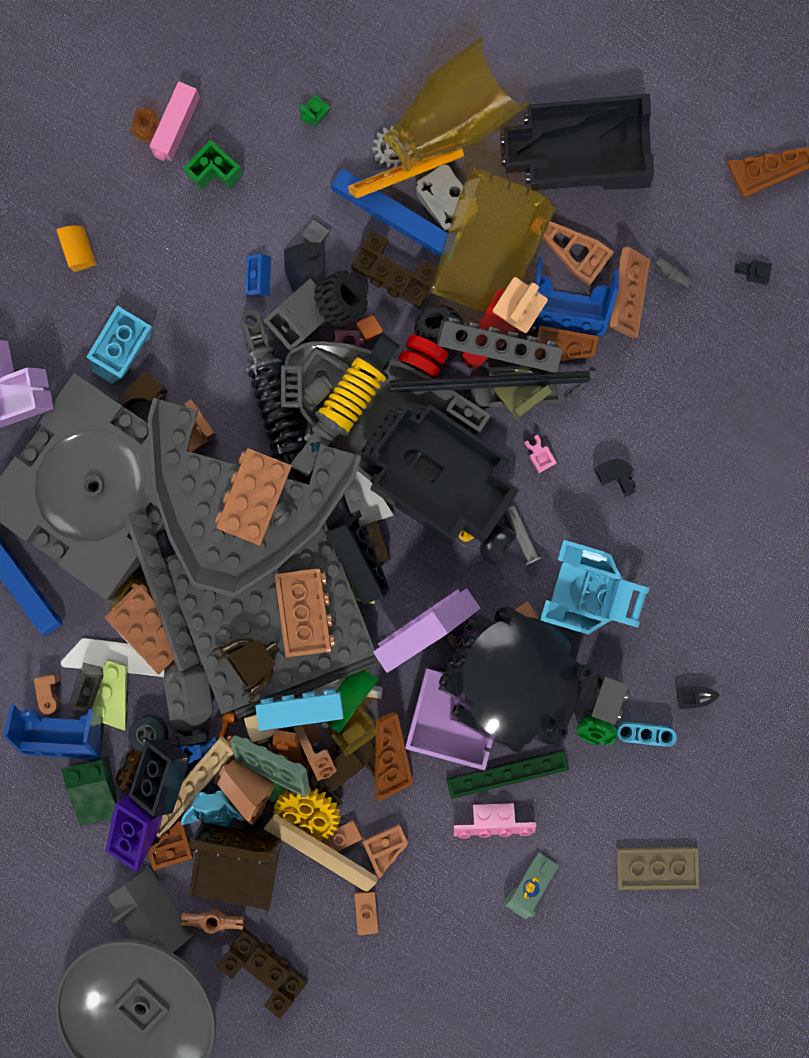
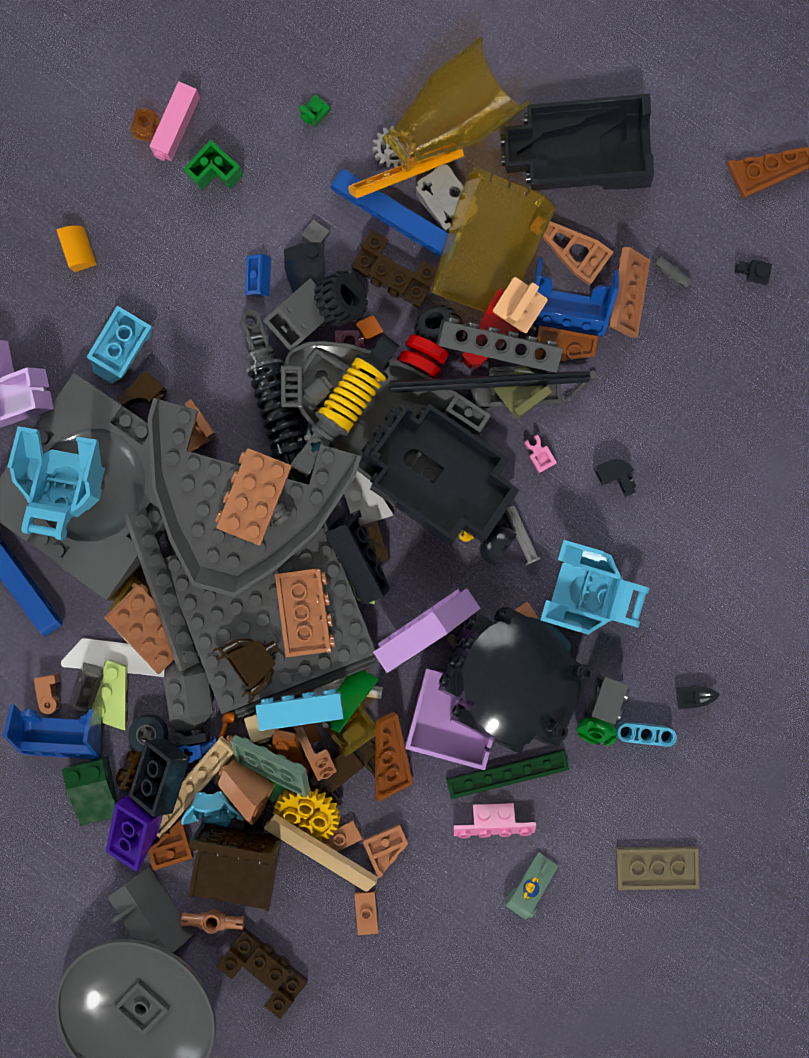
(55, 482): none -> medium azure piece

